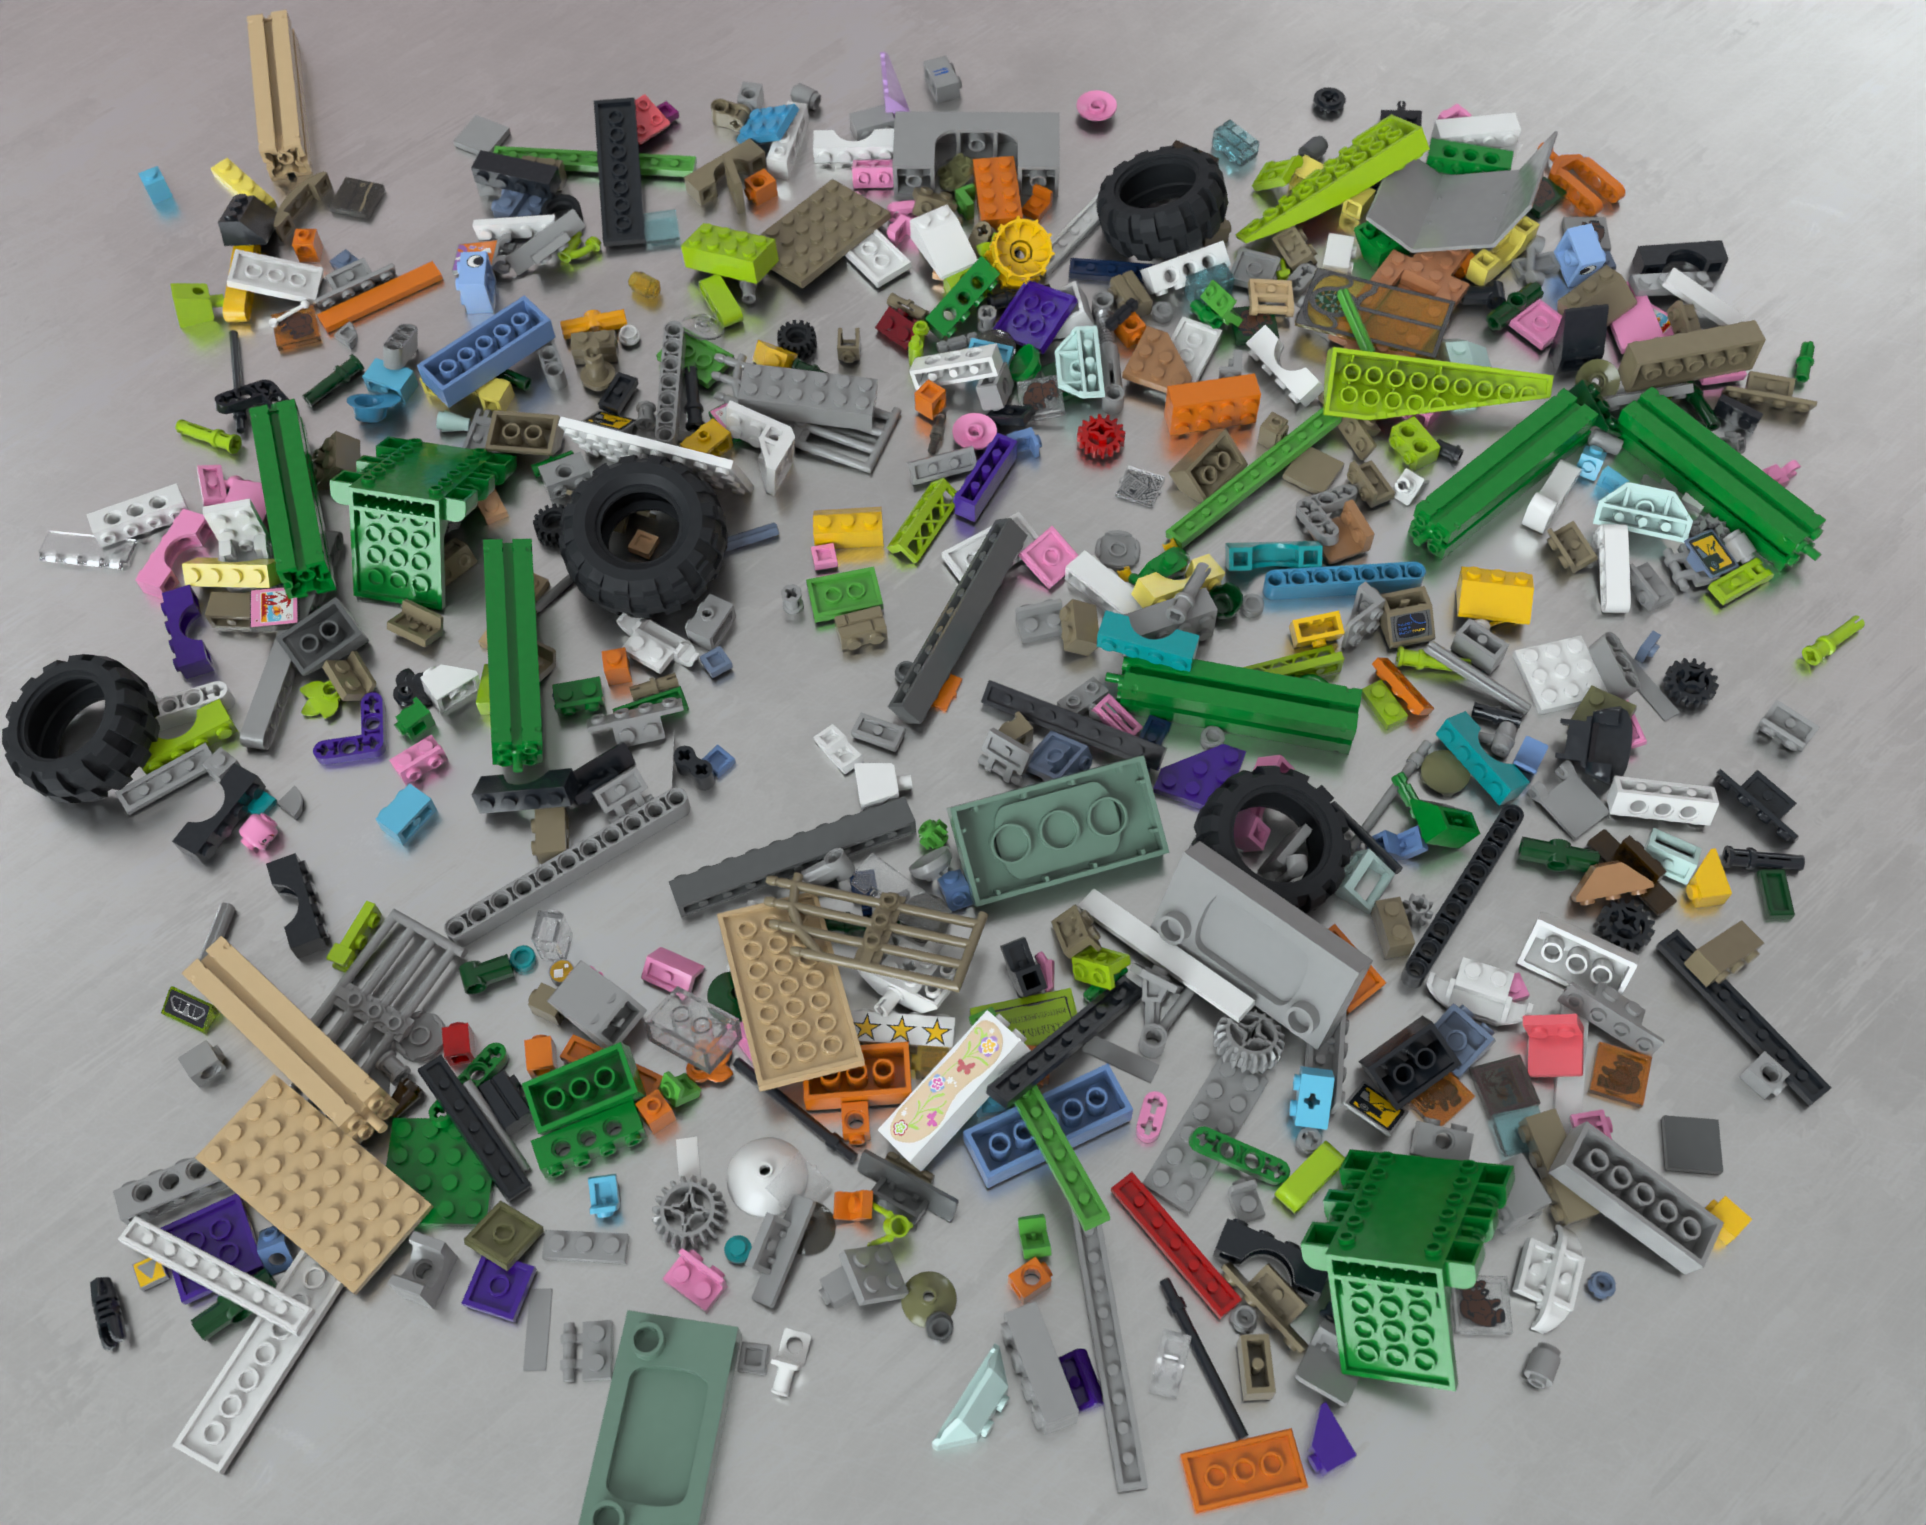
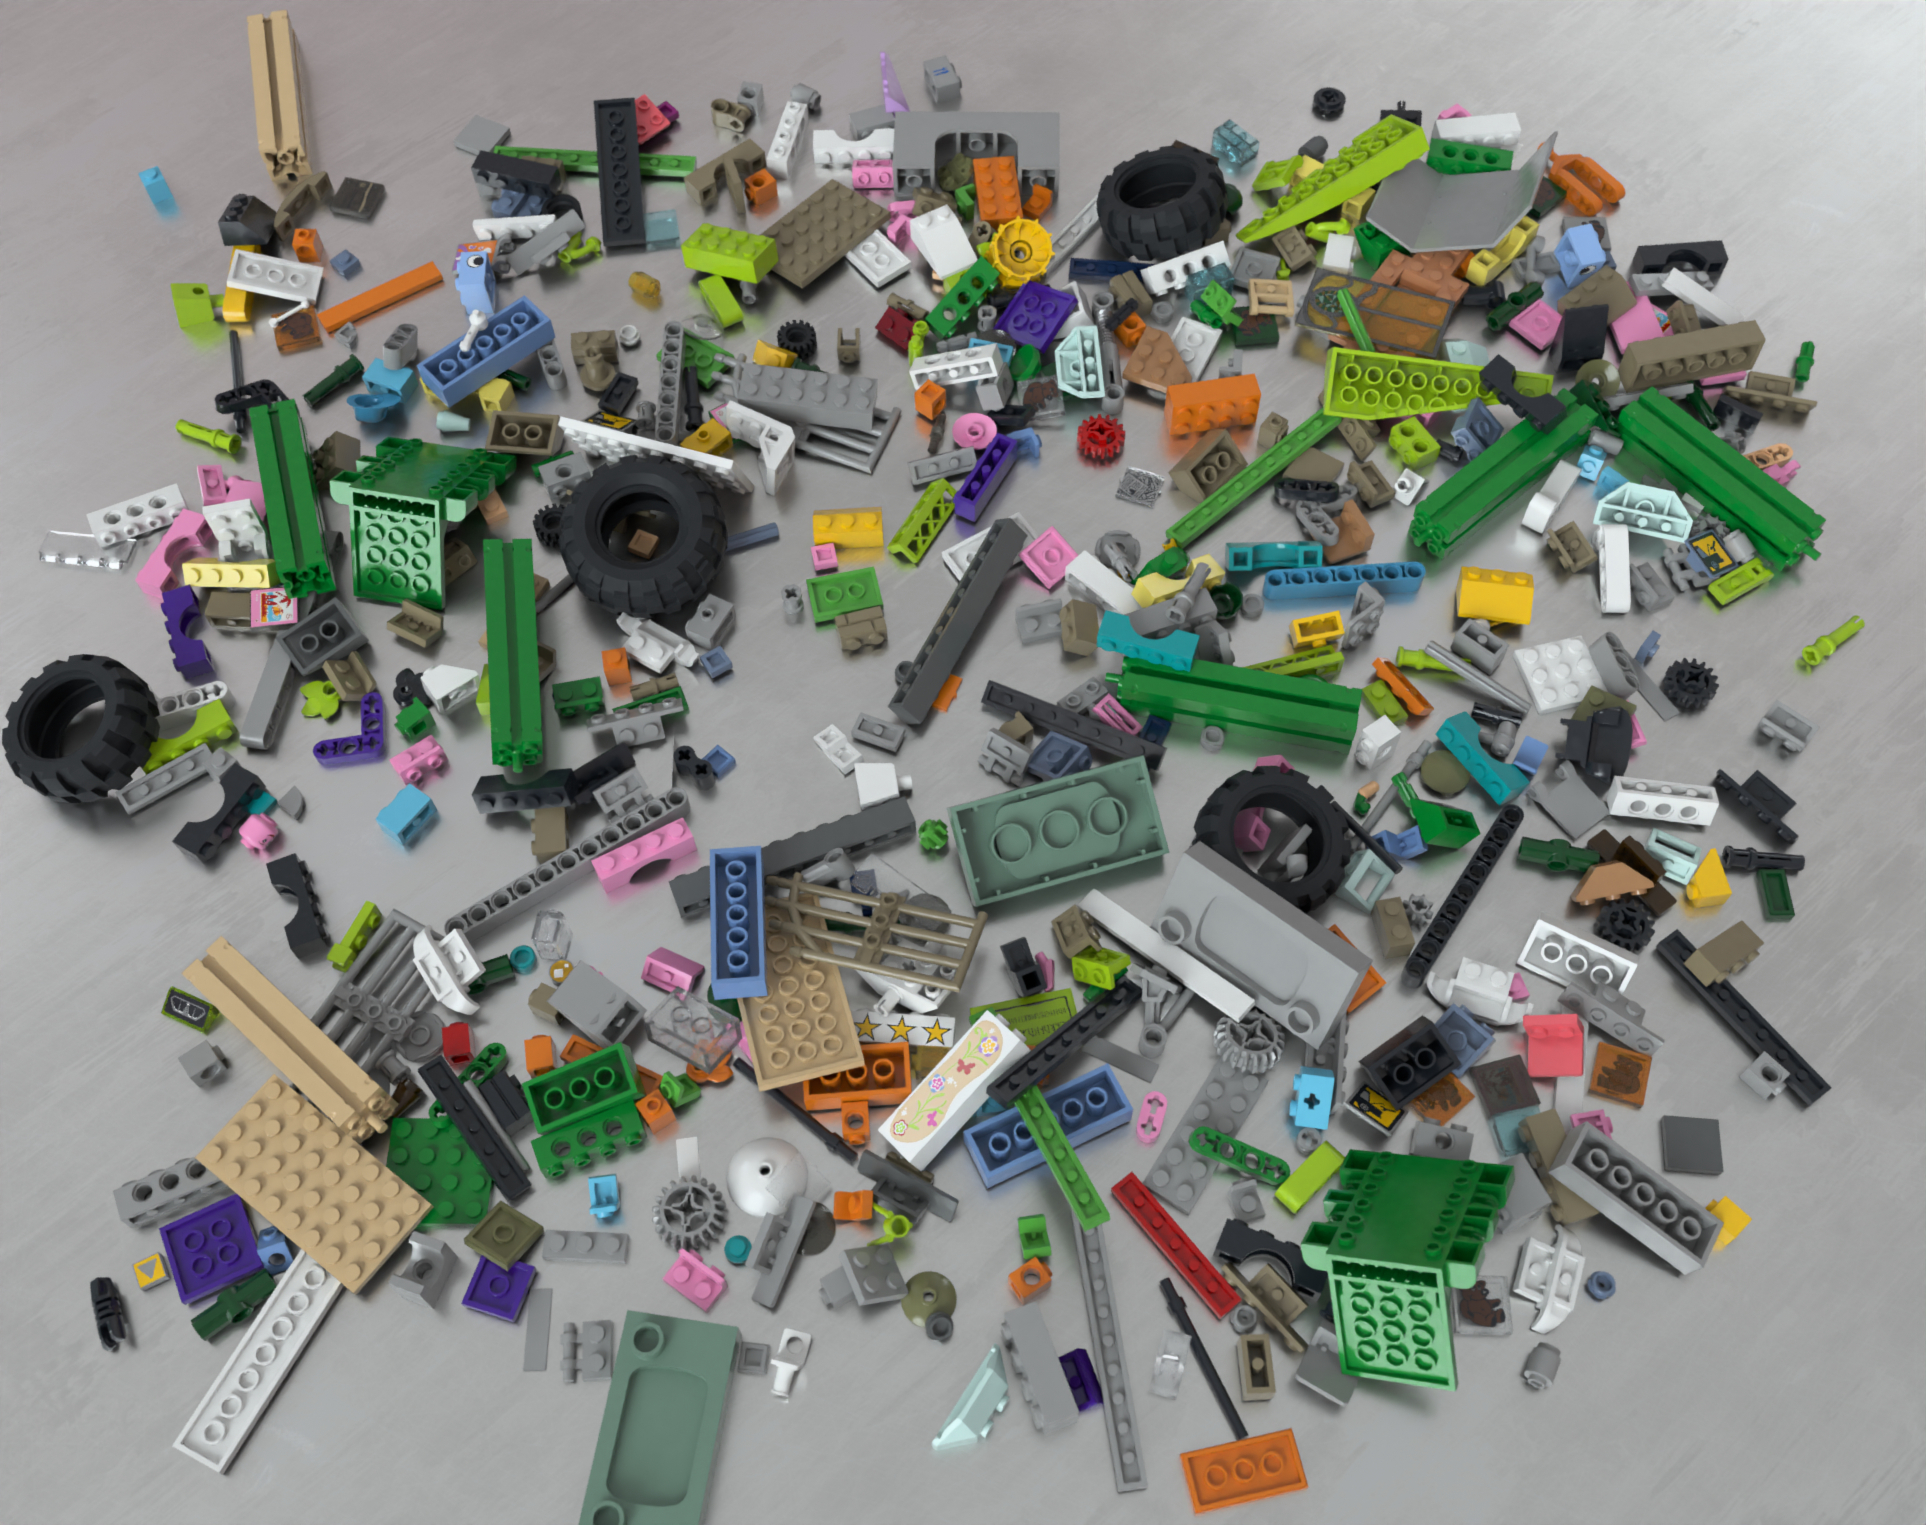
(217, 1275): white tile -> none
(219, 926): light grey axle -> none
(239, 182): light yellow plate -> none
(351, 279): light grey bracket -> none
(448, 968): none -> white plate
(478, 323): none -> white piece
(478, 430): light grey hinge -> none
(594, 321): light orange piece -> none
(619, 865): none -> bright pink arch
(738, 923): none -> medium blue brick
(768, 124): dark azure plate -> none
(932, 865): light grey piece -> none
(955, 890): medium blue bracket -> none
(1096, 105): bright pink dish -> none
(1120, 561): none -> light grey pin
(1198, 776): dark purple plate -> none
(1214, 643): none -> light grey bracket
(1234, 198): none -> dark green hair
(1301, 383): white arch -> none
(1304, 282): light grey beam -> none
(1306, 490): none -> black beam
(1321, 230): none -> lime plant
(1328, 1443): dark purple slope -> none
(1363, 794): none -> arm
(1377, 742): none -> white brick
(1407, 617): dark tan slope -> none
(1476, 429): none -> sand blue plate
(1542, 411): none -> black arch
(1769, 453): none -> light nougat beam

